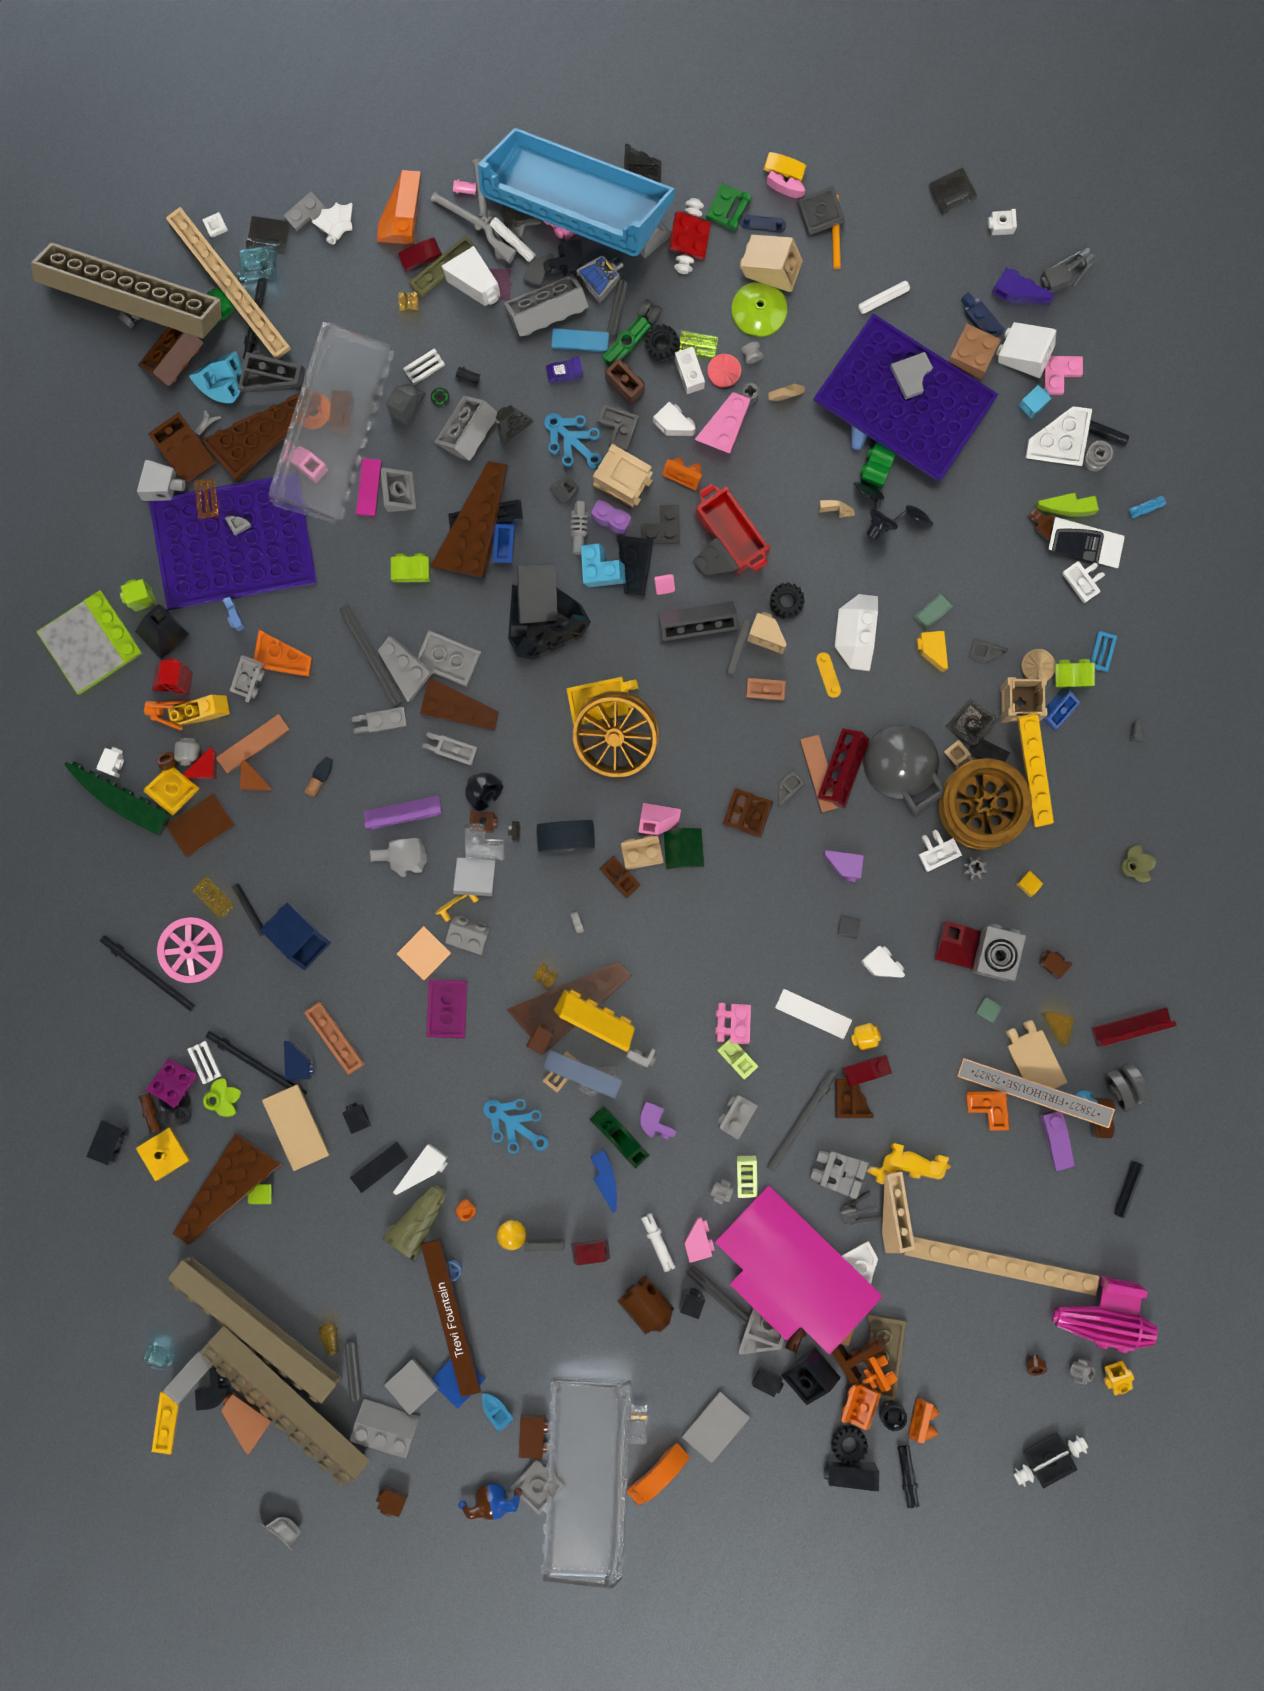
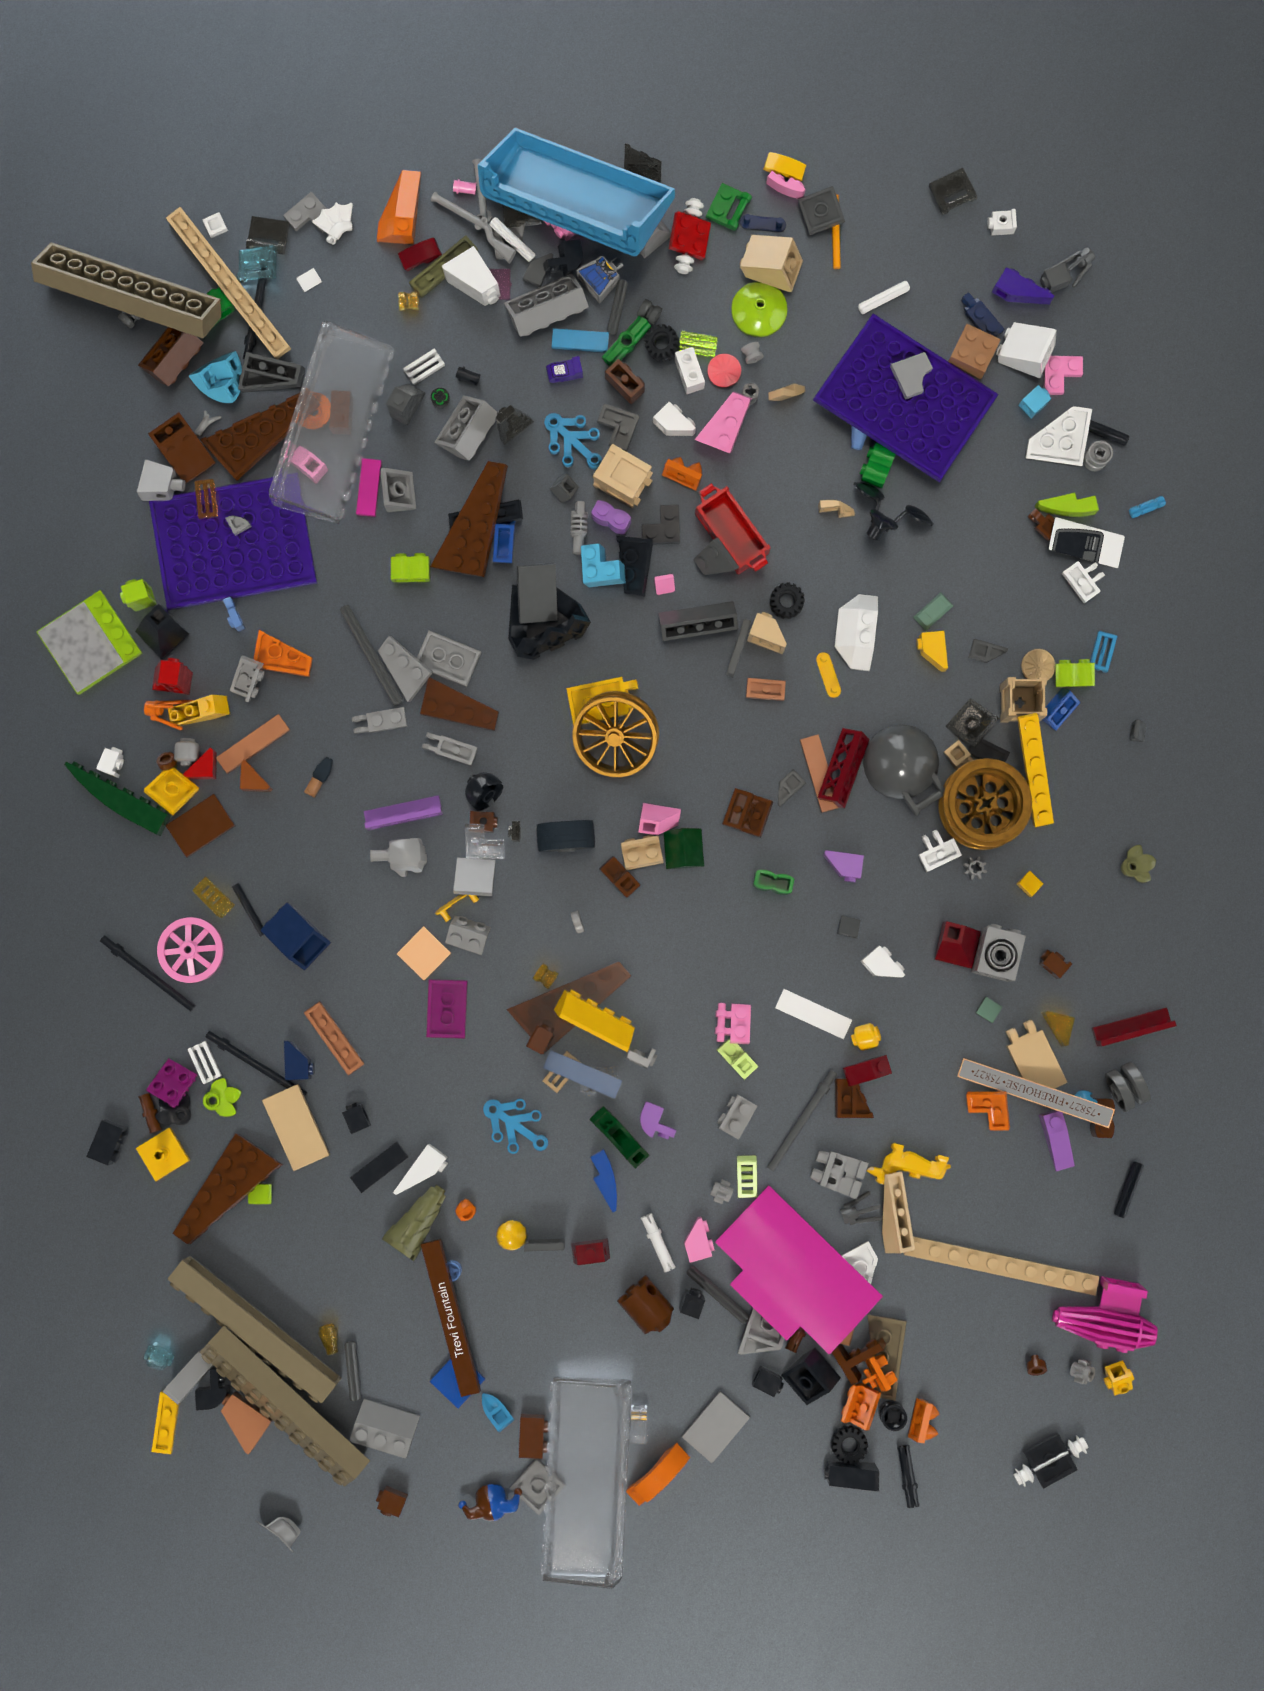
(309, 280): none -> white sticker
(411, 1386): light grey tile -> none
(779, 883): none -> green brick

